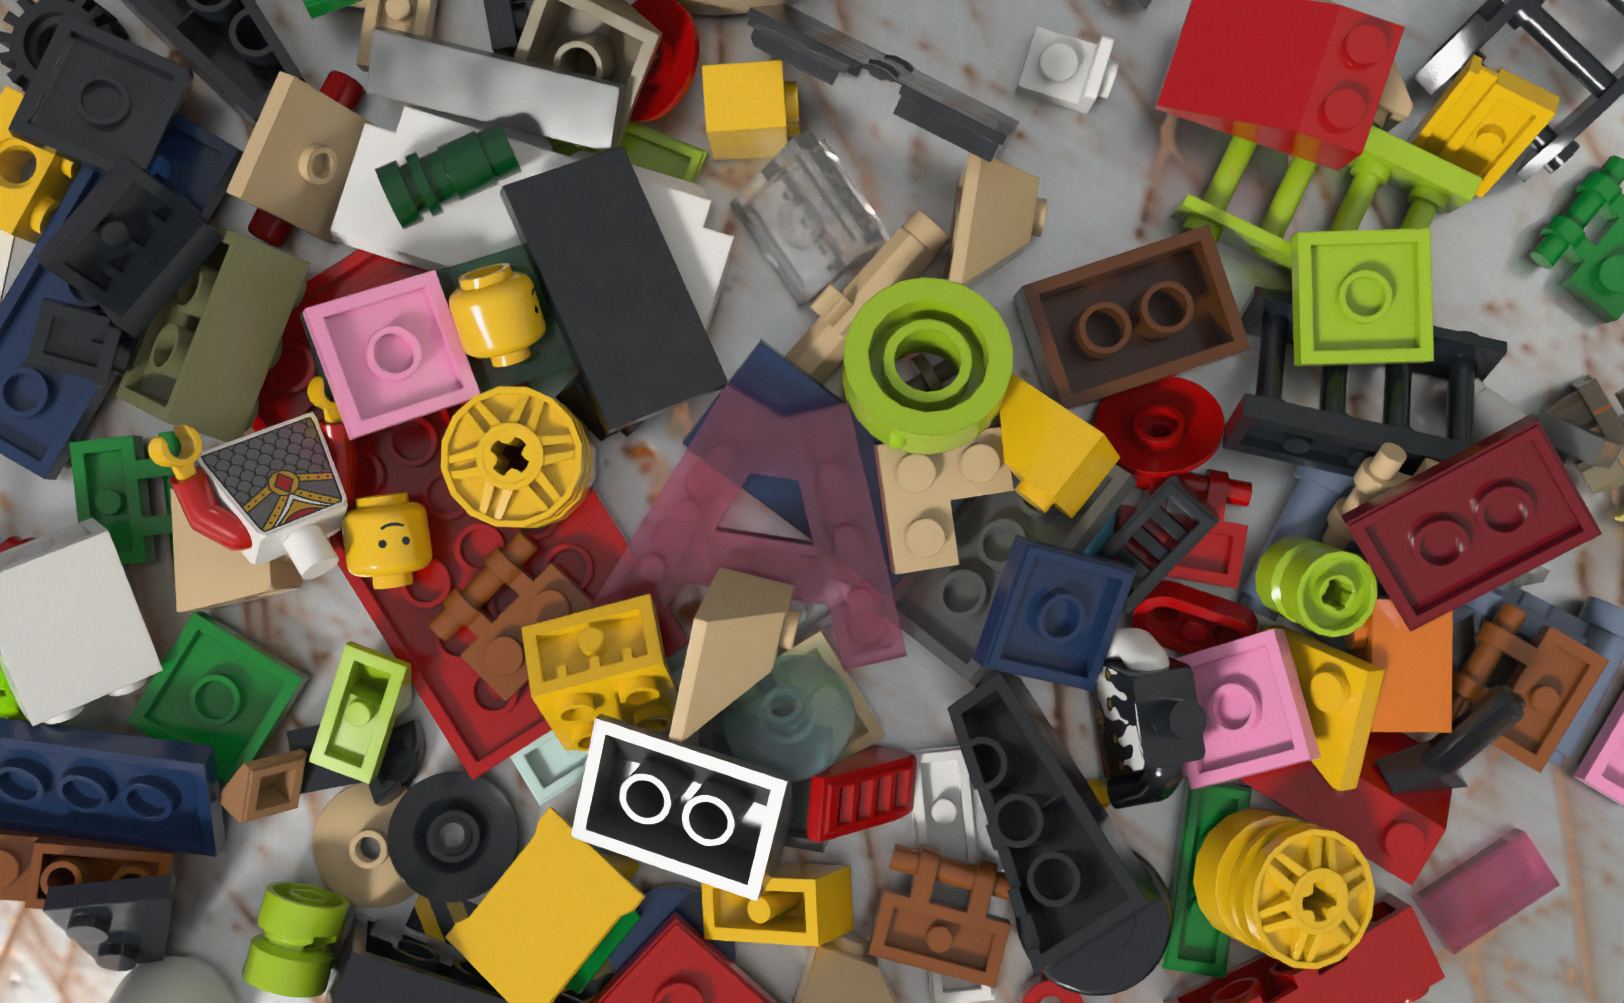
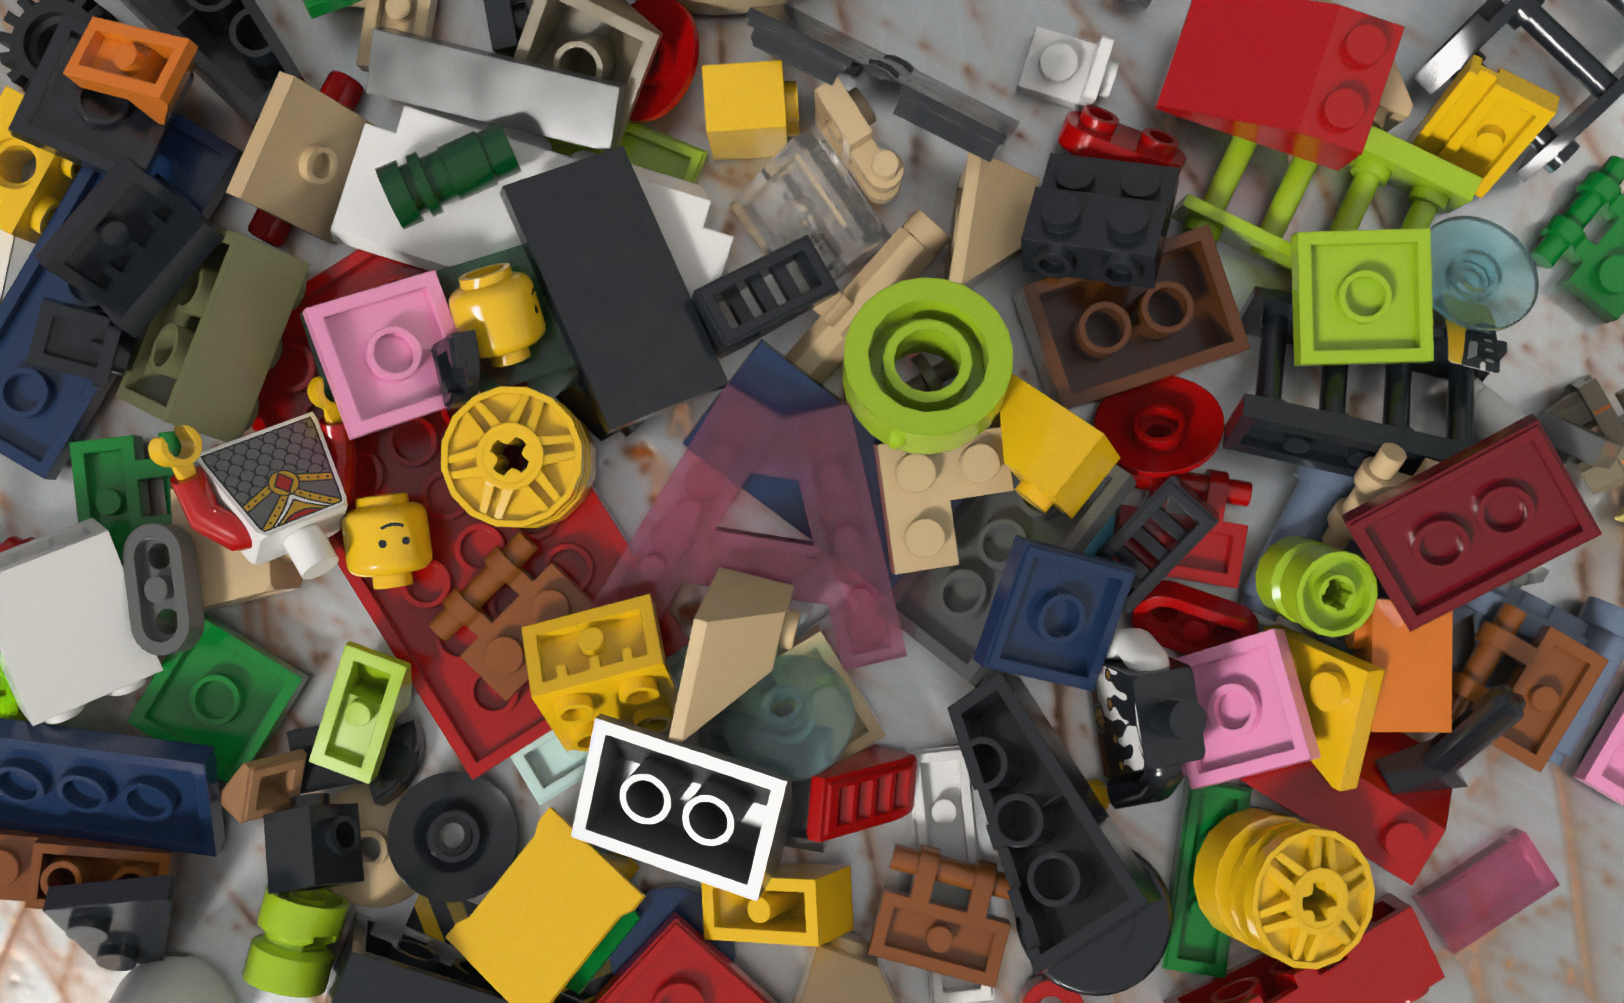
(133, 65): none -> orange slope
(160, 589): none -> dark grey plate
(313, 845): none -> black brick
(457, 368): none -> black tile
(728, 288): none -> black slope
(845, 123): none -> tan plate
(1100, 135): none -> red plate
(1100, 220): none -> black plate
(1473, 348): none -> sticker
(1481, 274): none -> clear light blue dish

